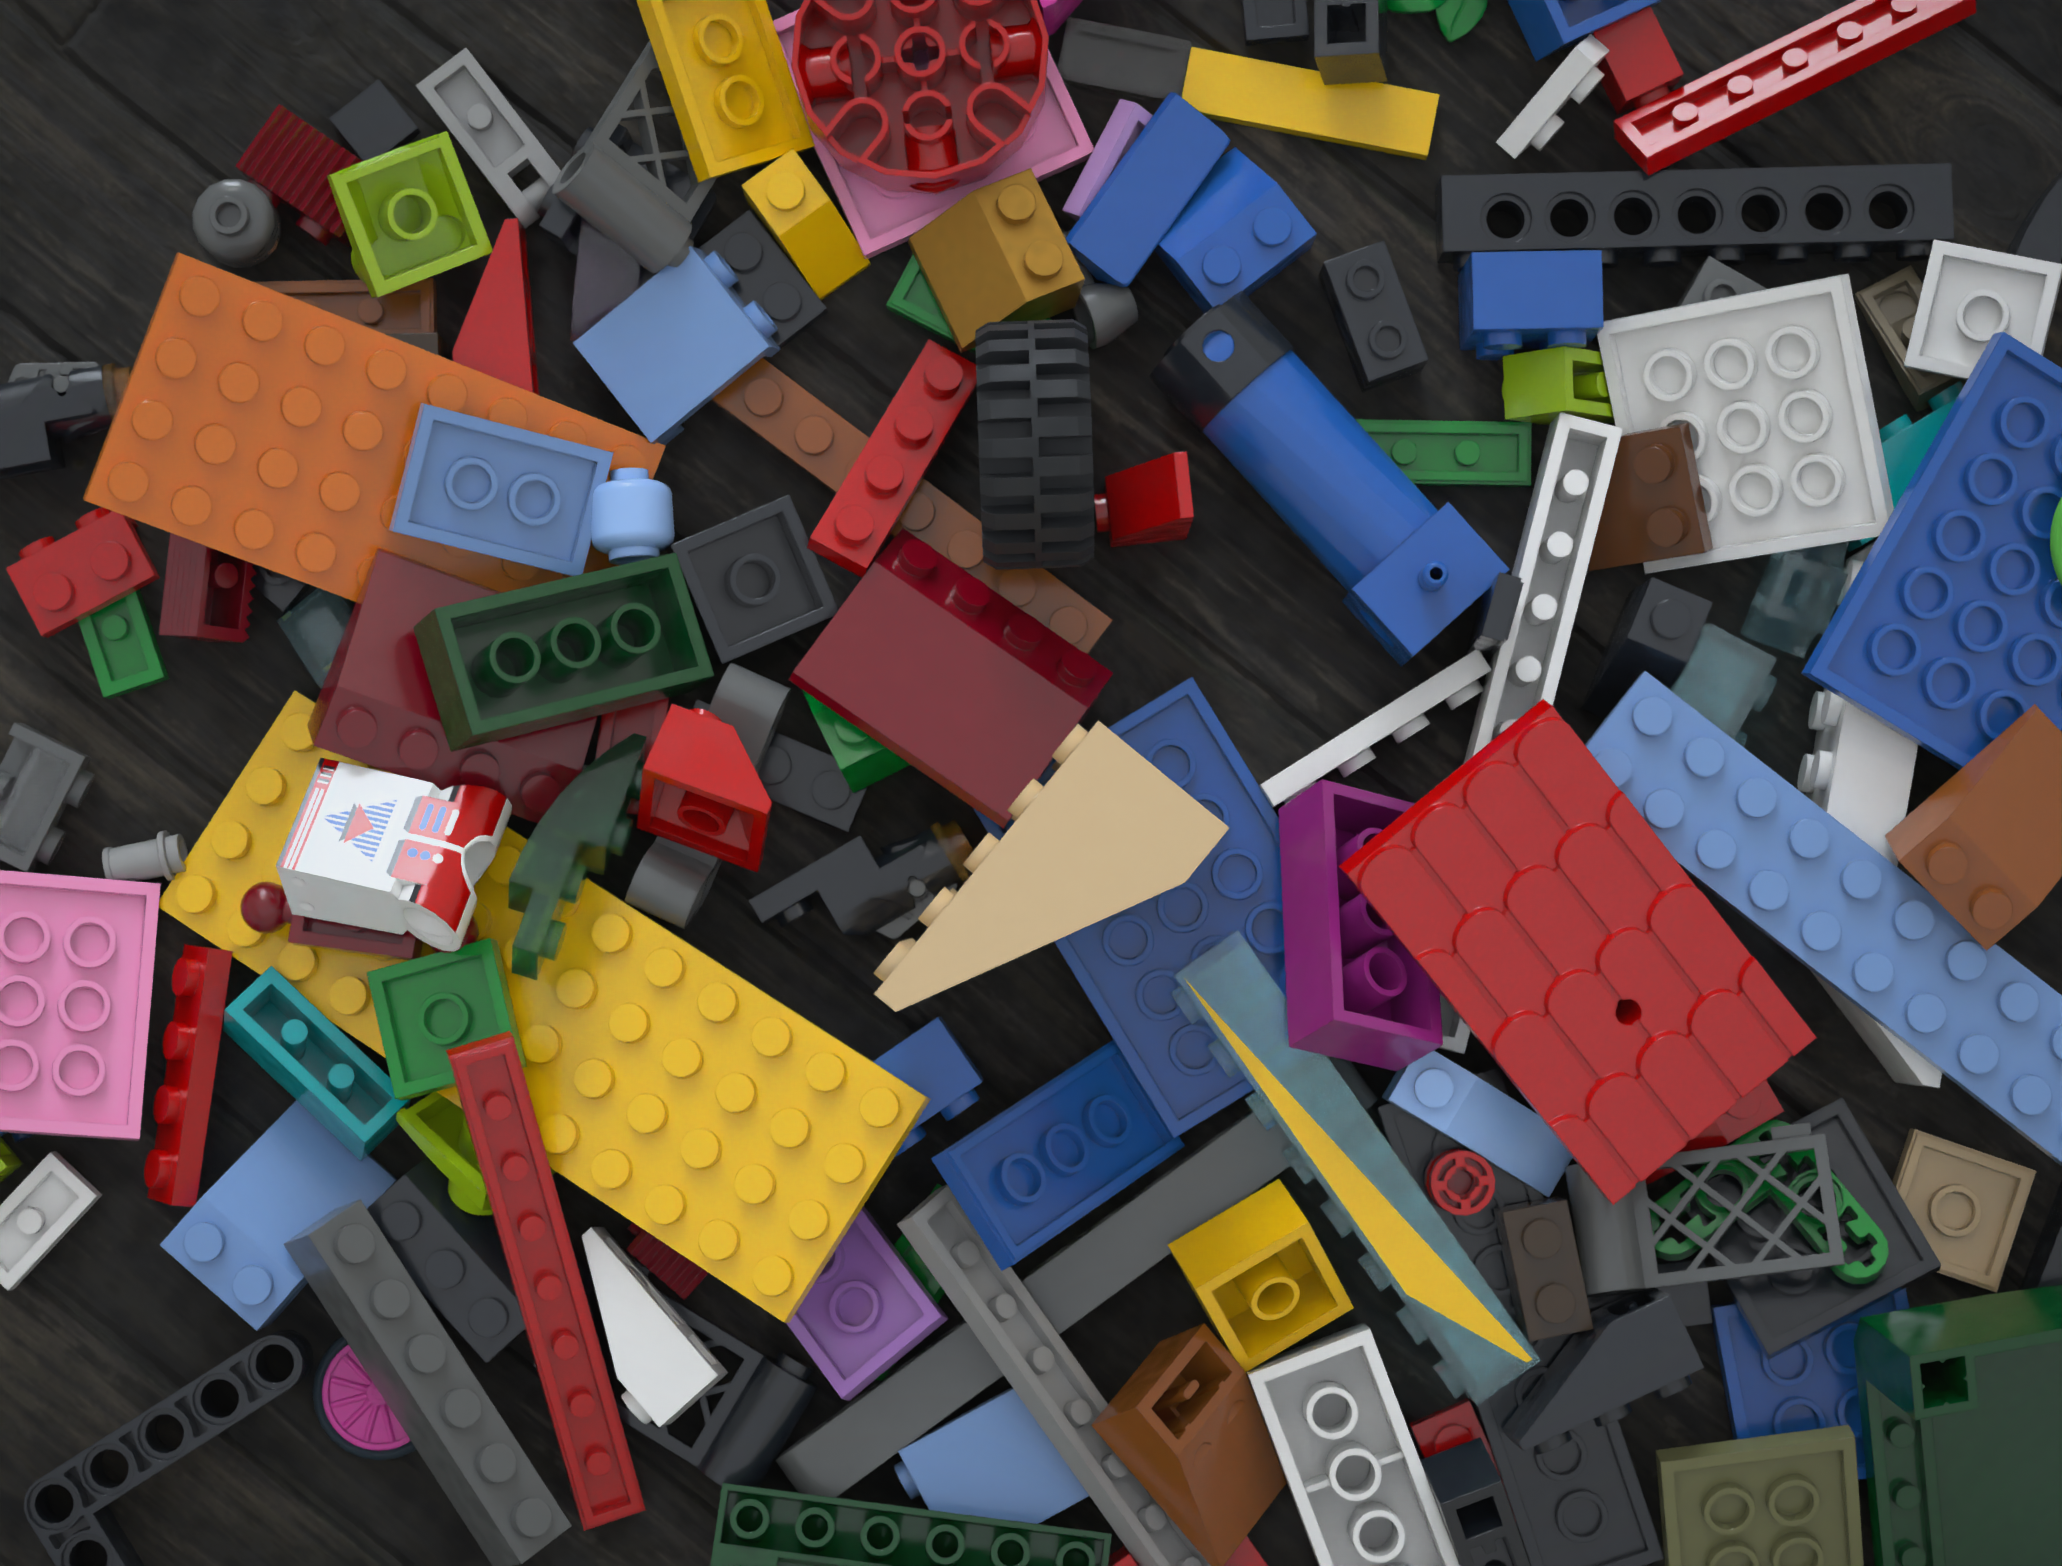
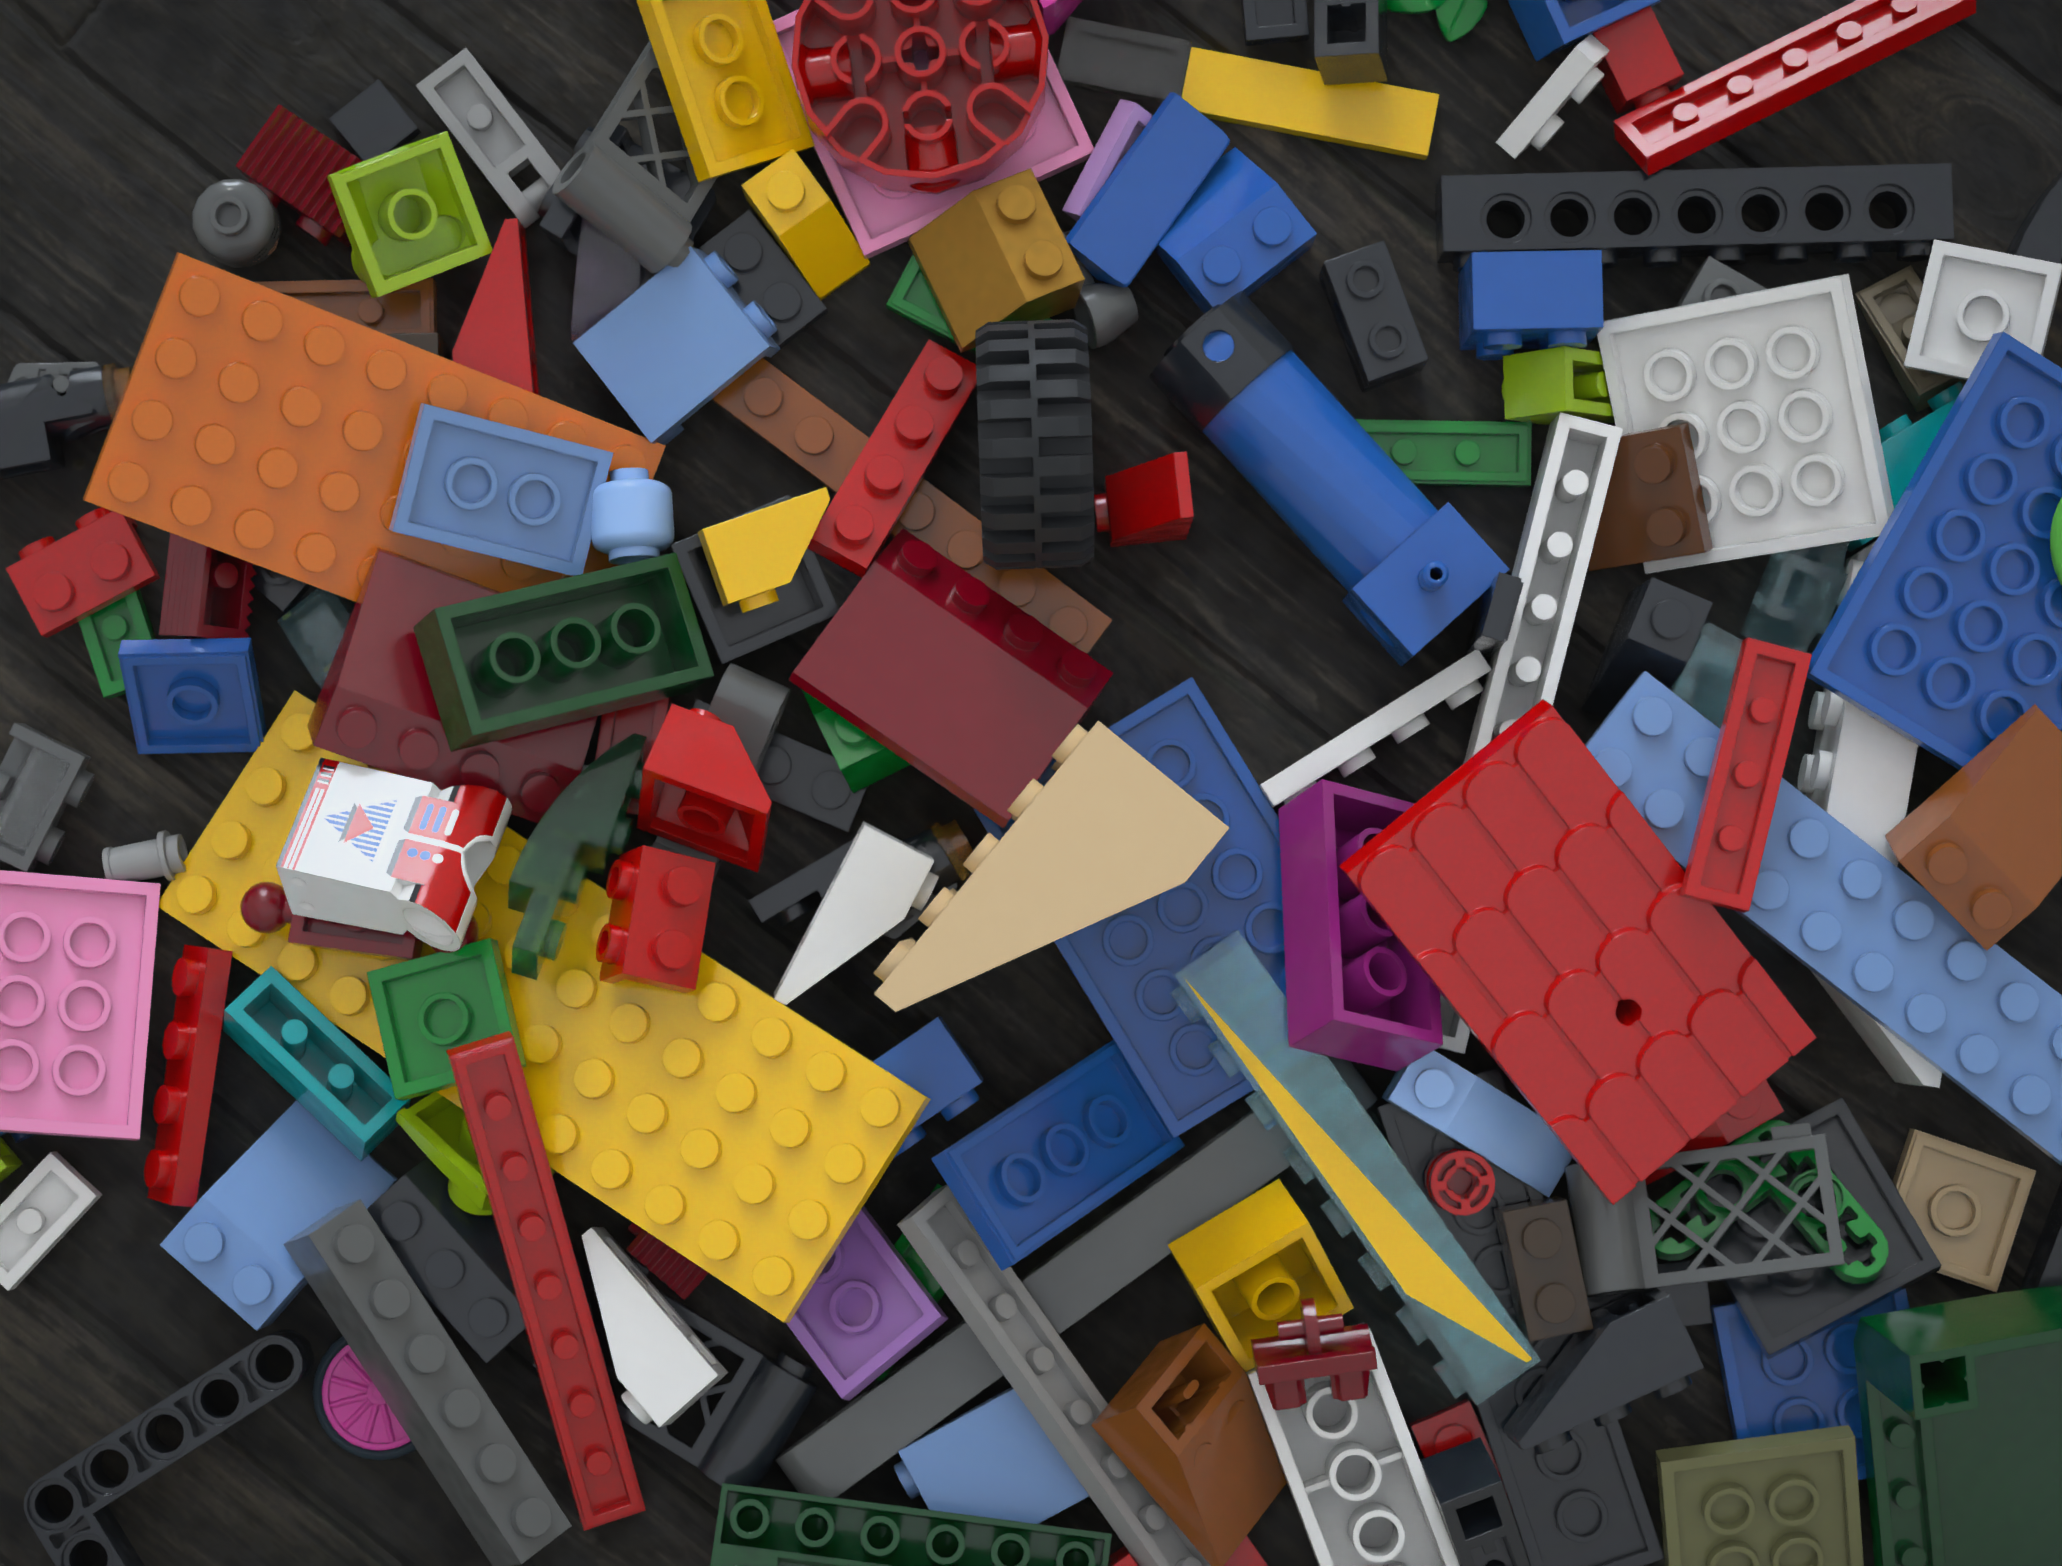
(193, 695): none -> blue tile
(655, 919): none -> red bracket
(761, 549): none -> yellow slope
(863, 902): none -> white slope
(1314, 1349): none -> dark red hips
(1745, 775): none -> red plate

